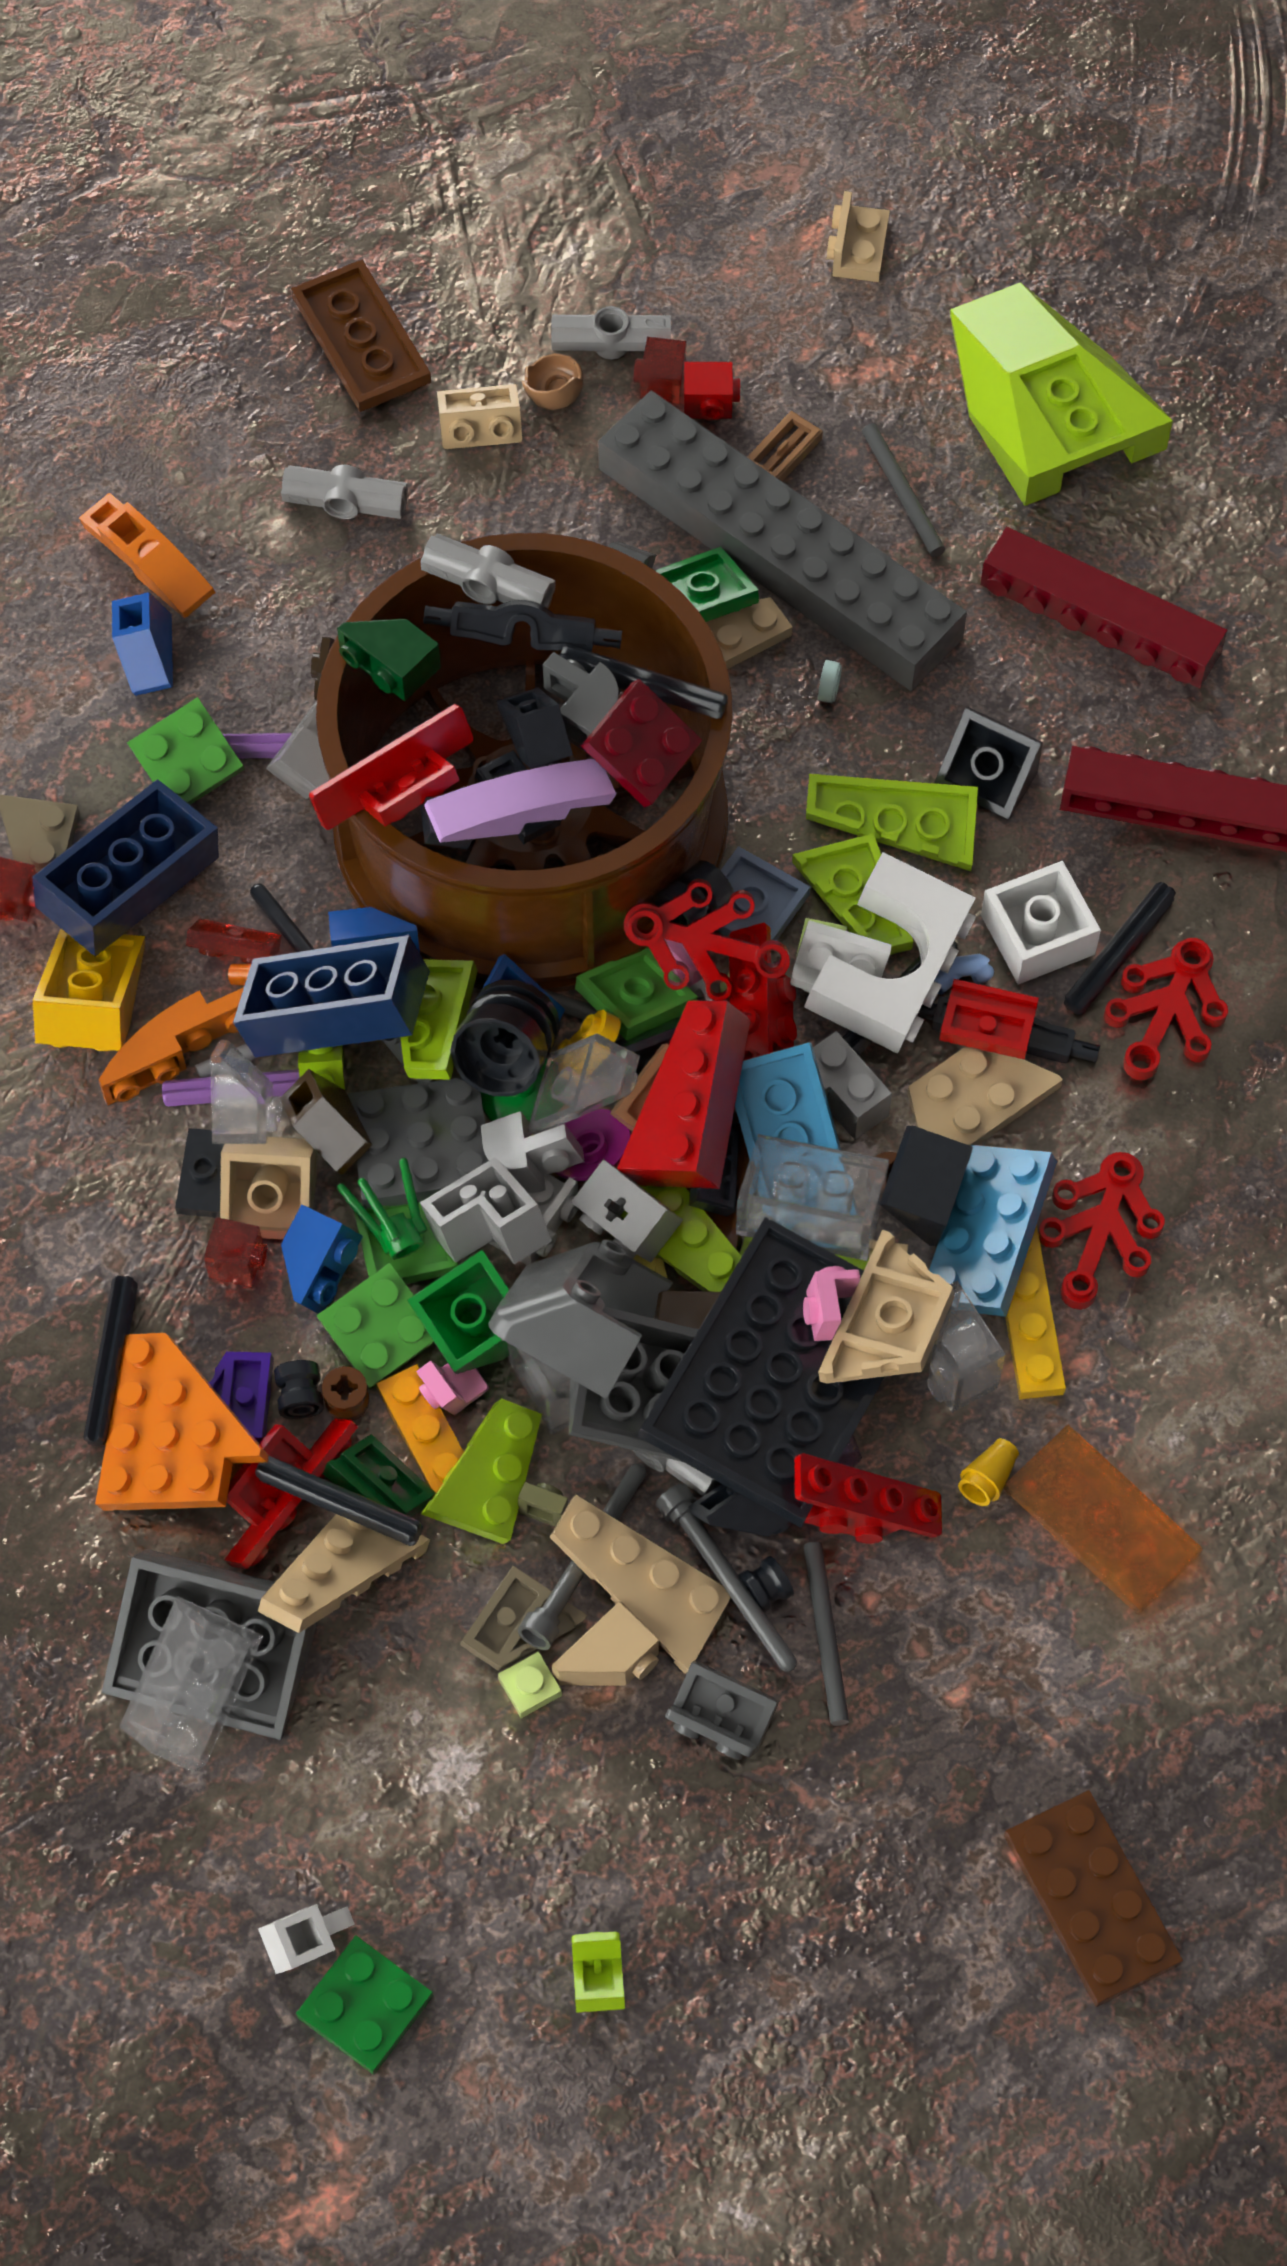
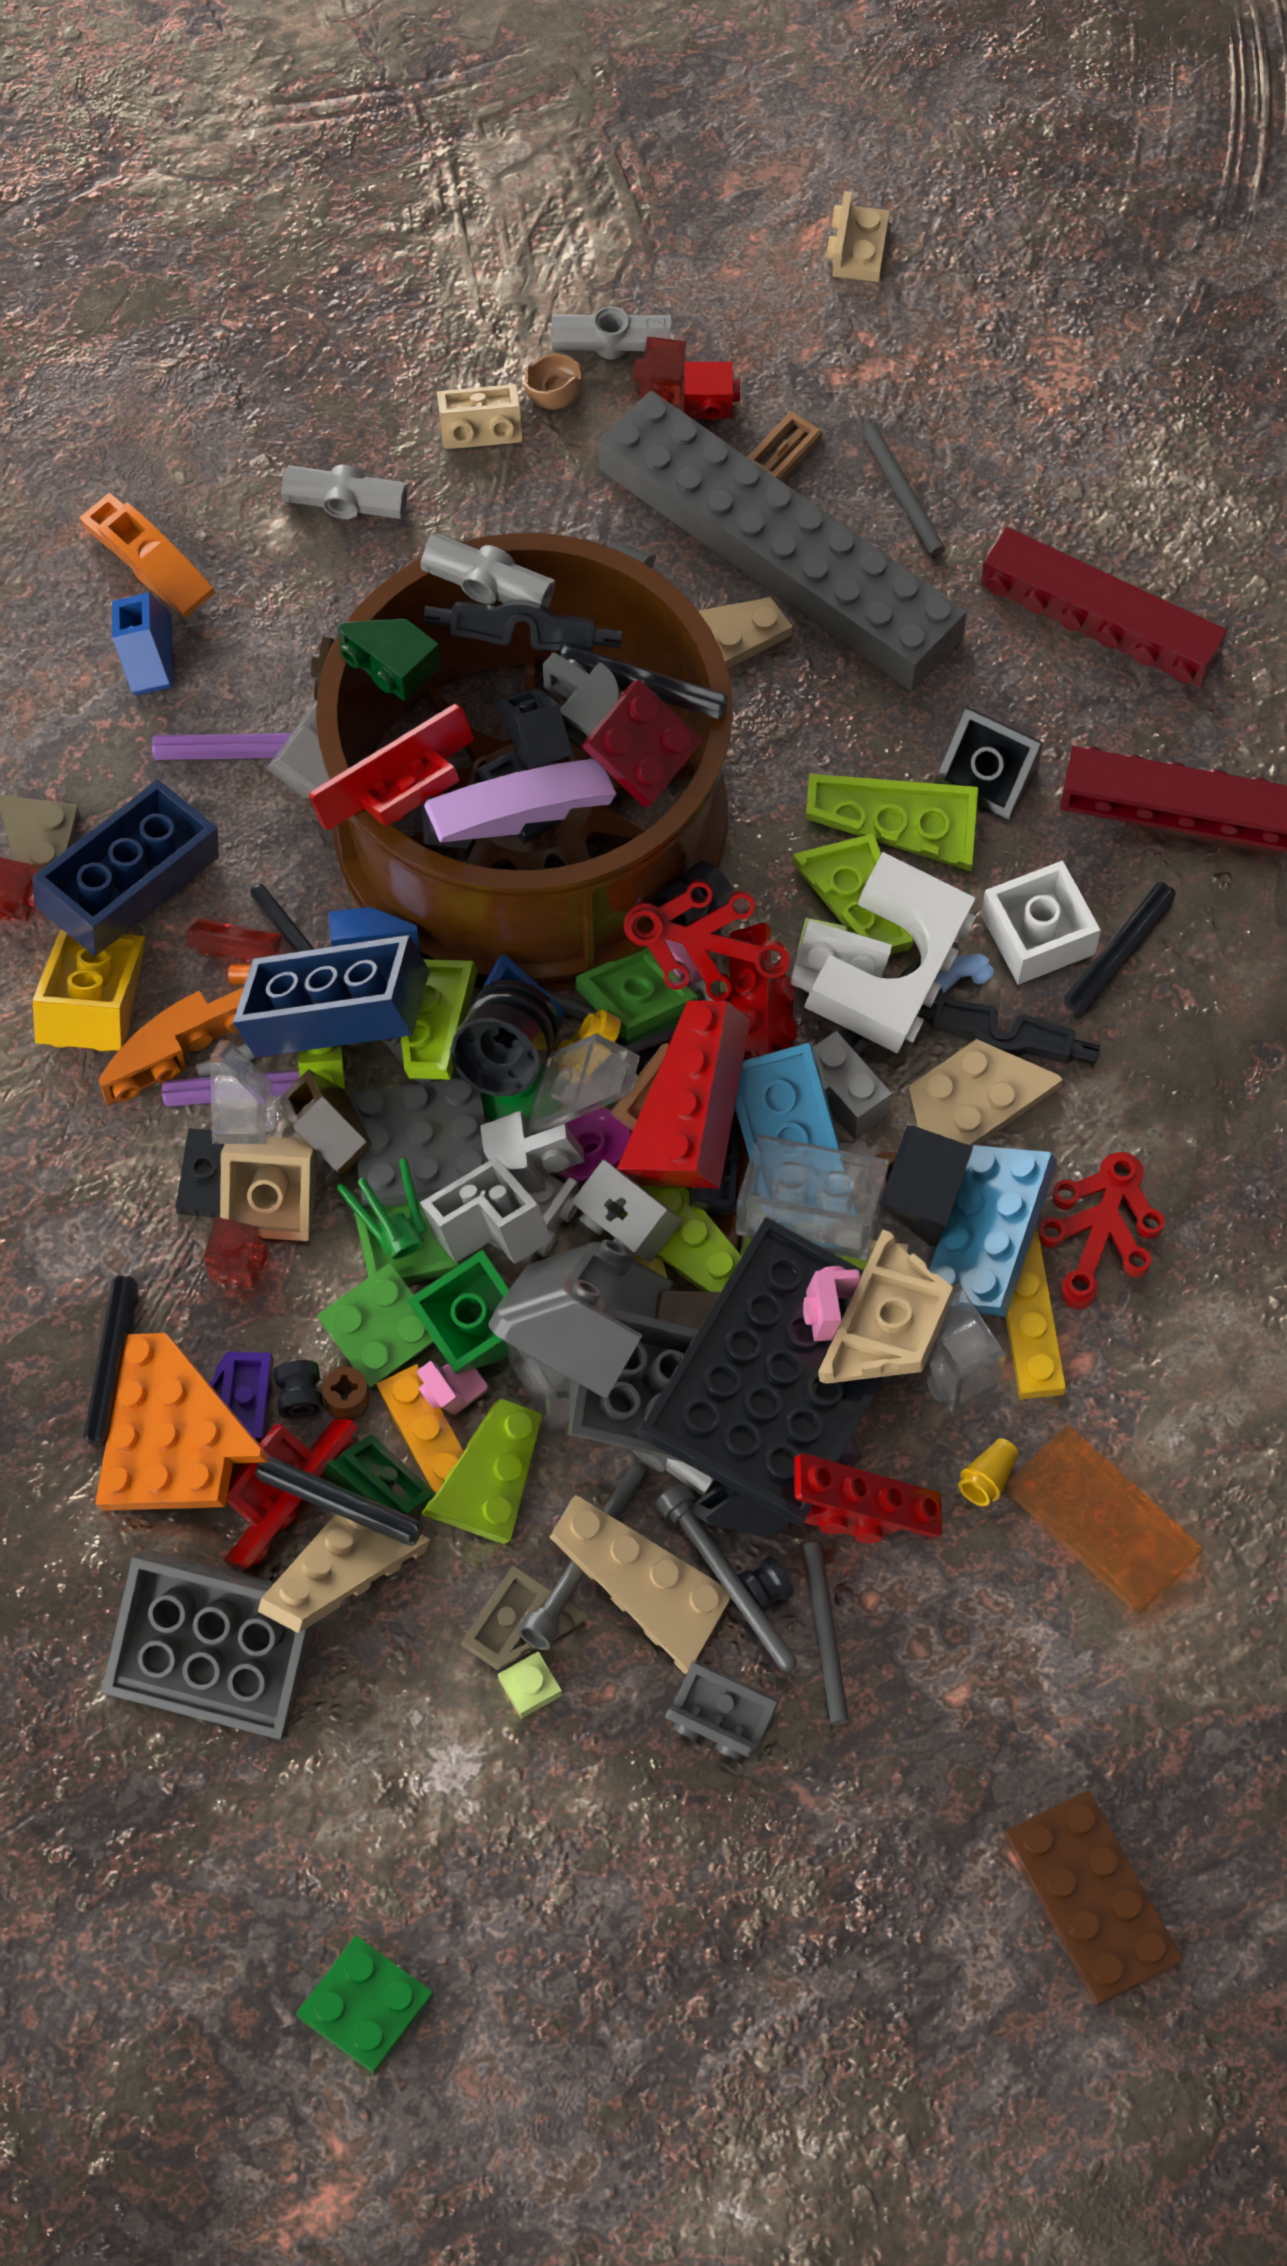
(187, 753): bright green plate -> none
(189, 1684): clear slope -> none
(302, 1936): white brick -> none
(317, 1257): blue slope -> none
(361, 335): reddish brown plate -> none
(542, 1503): olive plate -> none
(598, 1971): lime bracket -> none
(609, 1652): tan slope -> none
(712, 583): green plate -> none
(774, 891): sand blue plate -> none
(829, 681): light aqua tile -> none
(989, 1019): red plate -> none
(1047, 392): lime wedge -> none
(1169, 1002): red plant -> none

